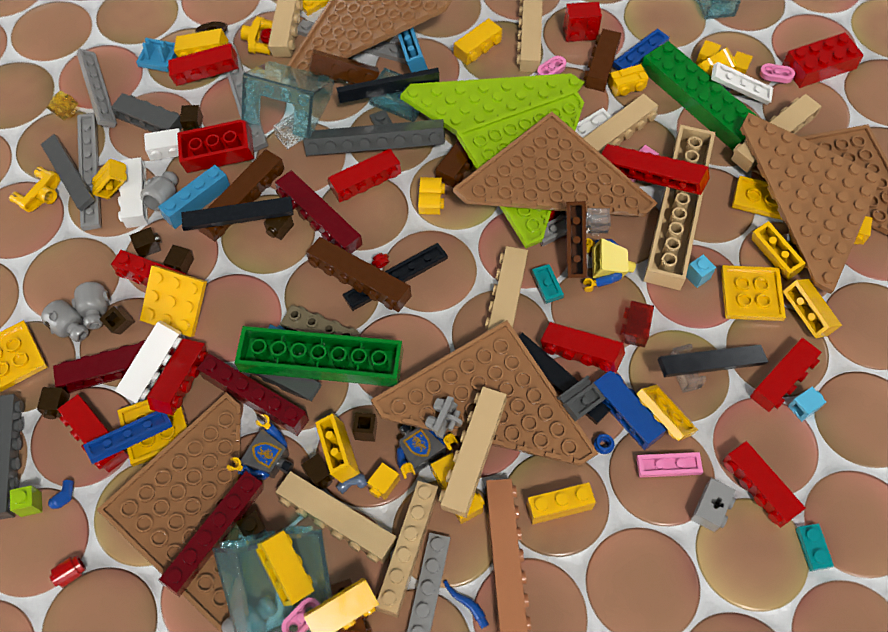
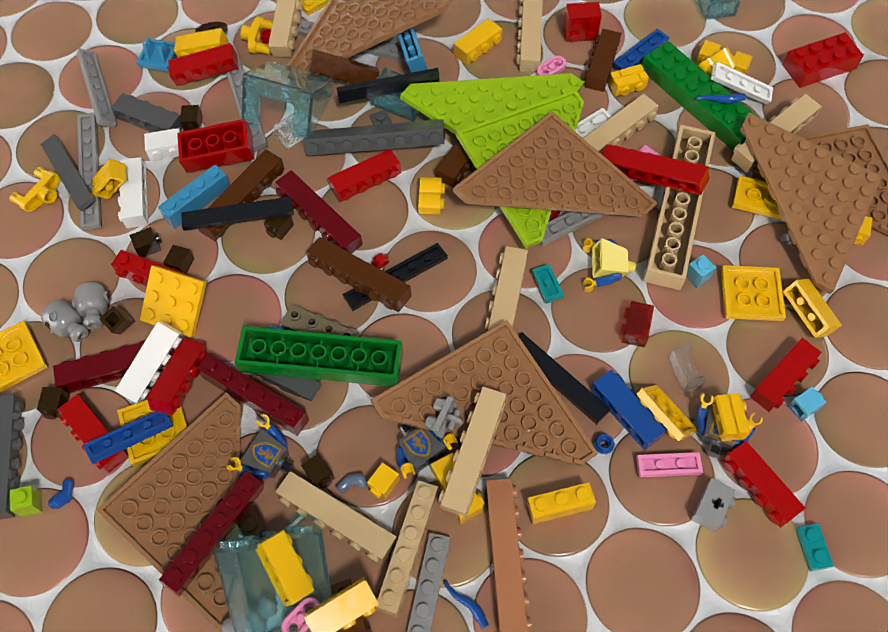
(63, 105): clear yellow brick -> none
(67, 571): red brick -> none
(159, 190): light grey piece -> none
(337, 448): yellow brick -> none
(365, 427): dark brown brick -> none
(576, 239): reddish brown brick -> none
(581, 398): dark grey plate -> none
(583, 347): red brick -> none
(597, 221): clear brick -> none
(708, 429): none -> torso
(712, 360): black tile -> none
(728, 99): none -> blue animal
(731, 417): none -> yellow brick
(777, 73): bright pink plate -> none
(778, 250): yellow brick -> none

